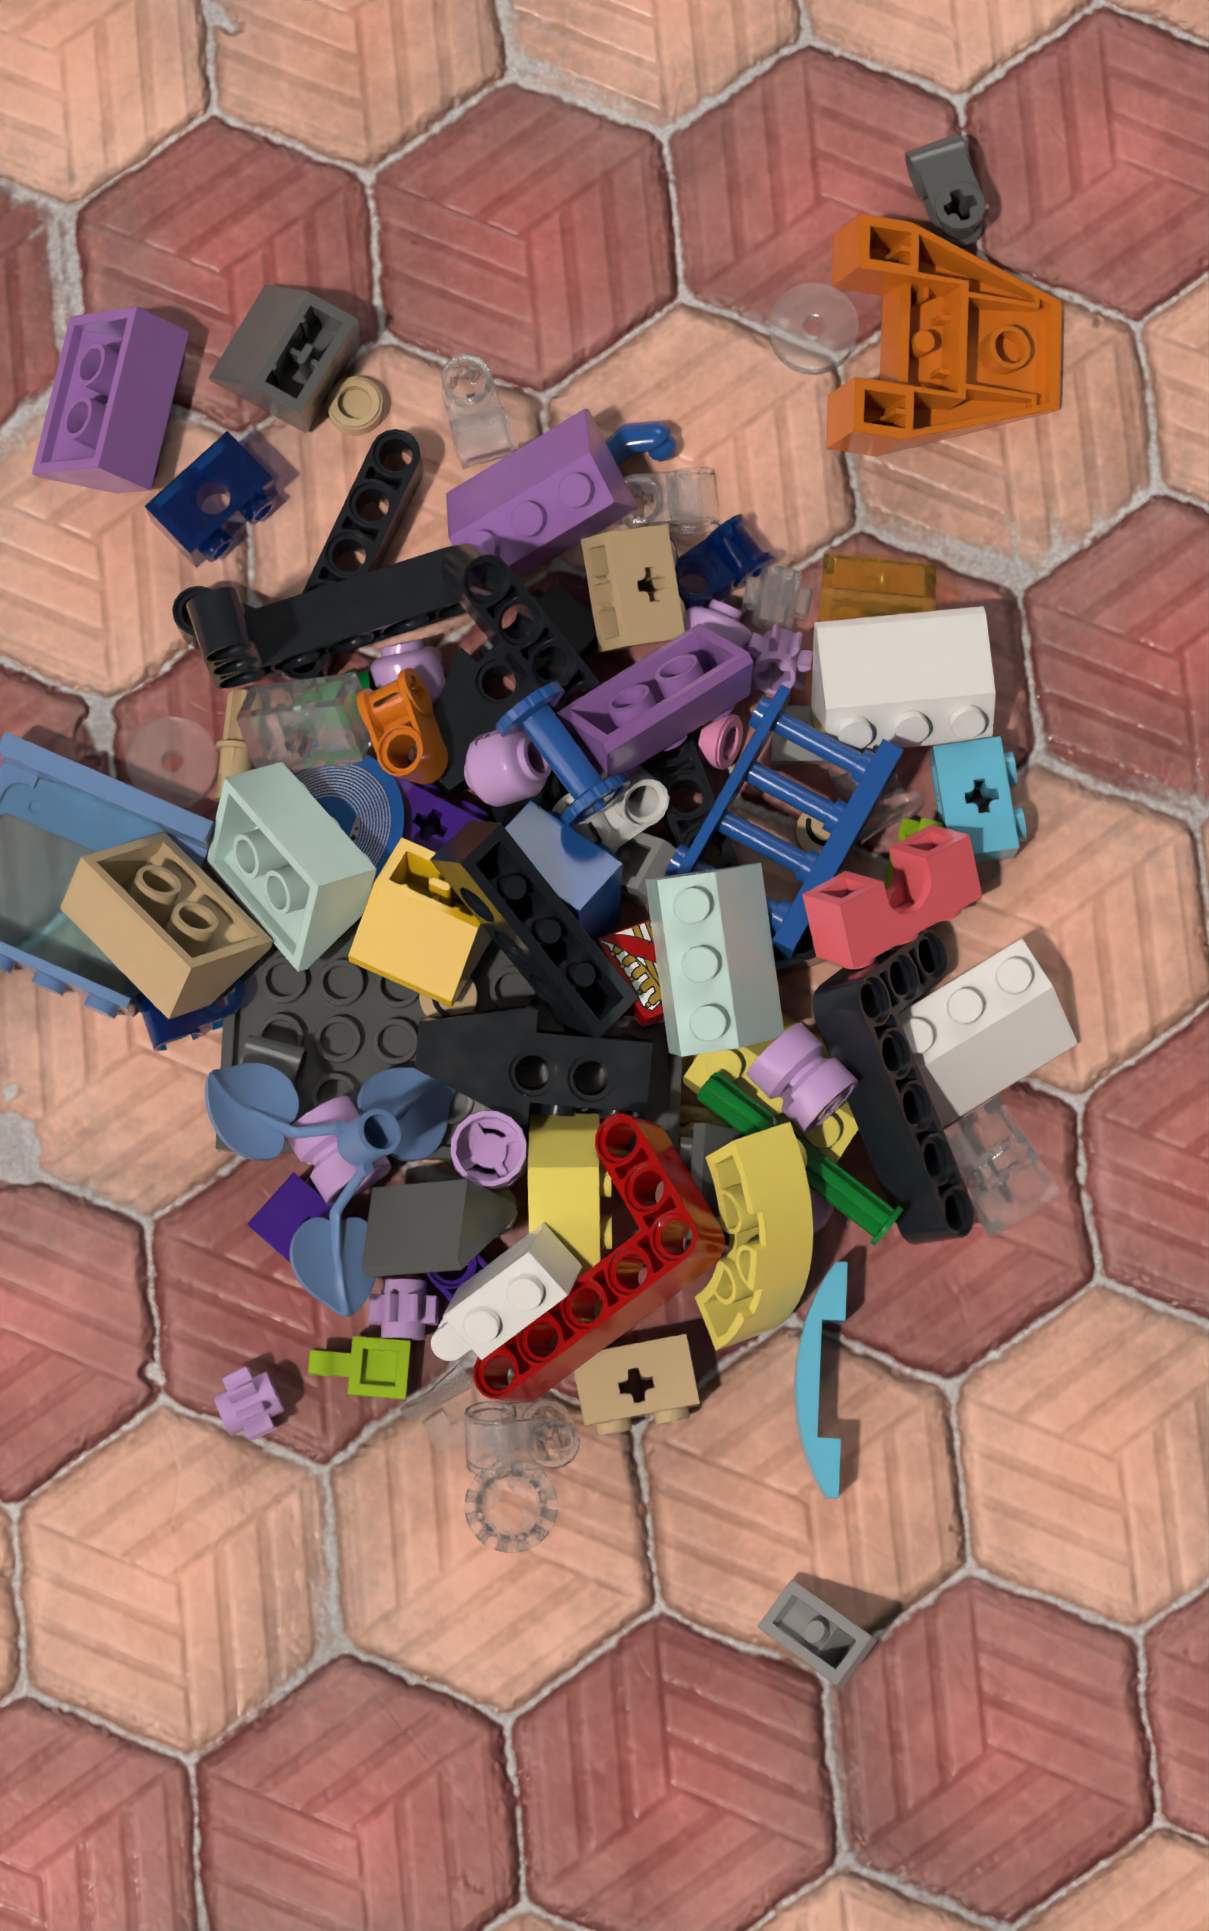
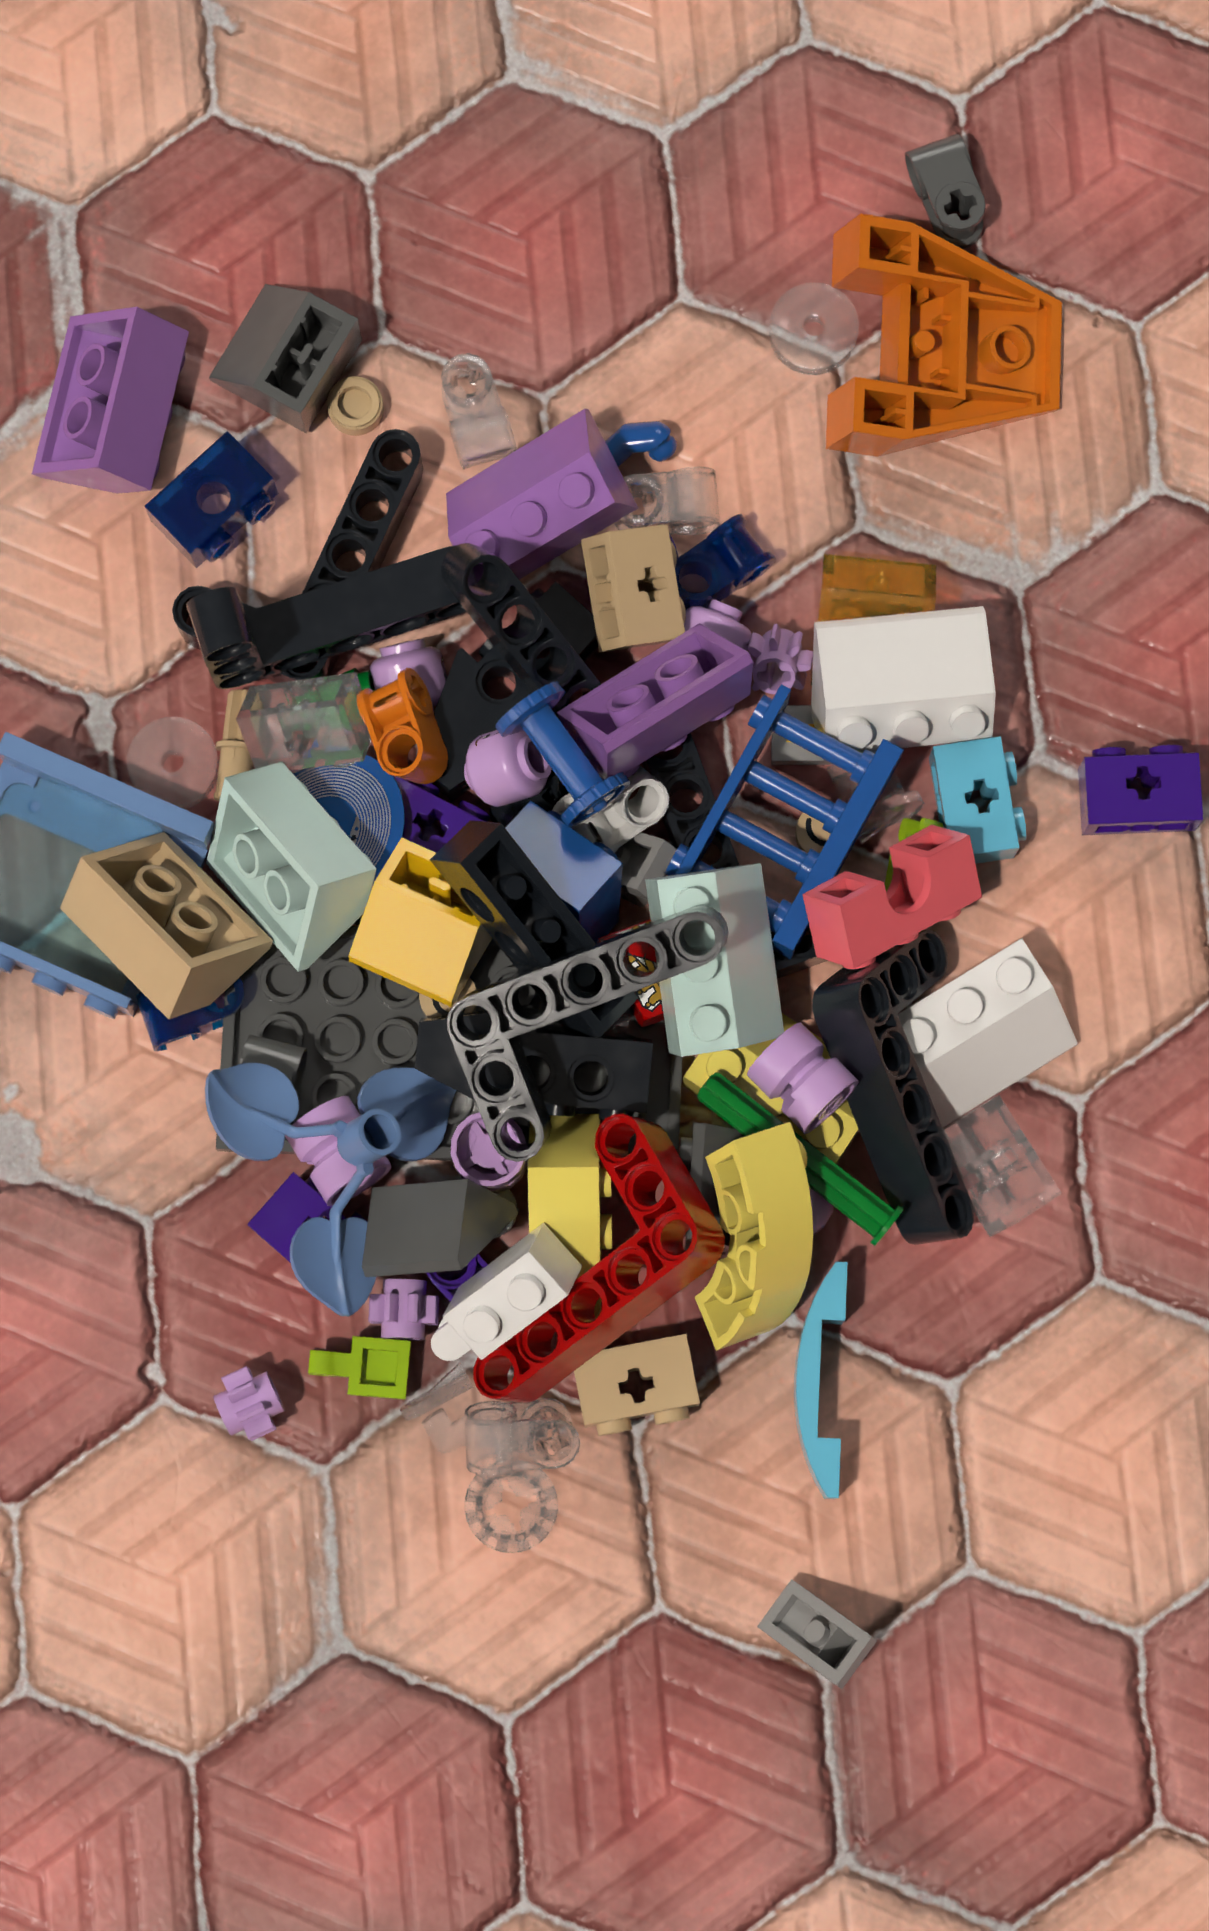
(563, 1000): none -> beam
(720, 741): bright pink tile -> none
(777, 597): clear gear -> none
(1114, 809): none -> dark purple brick

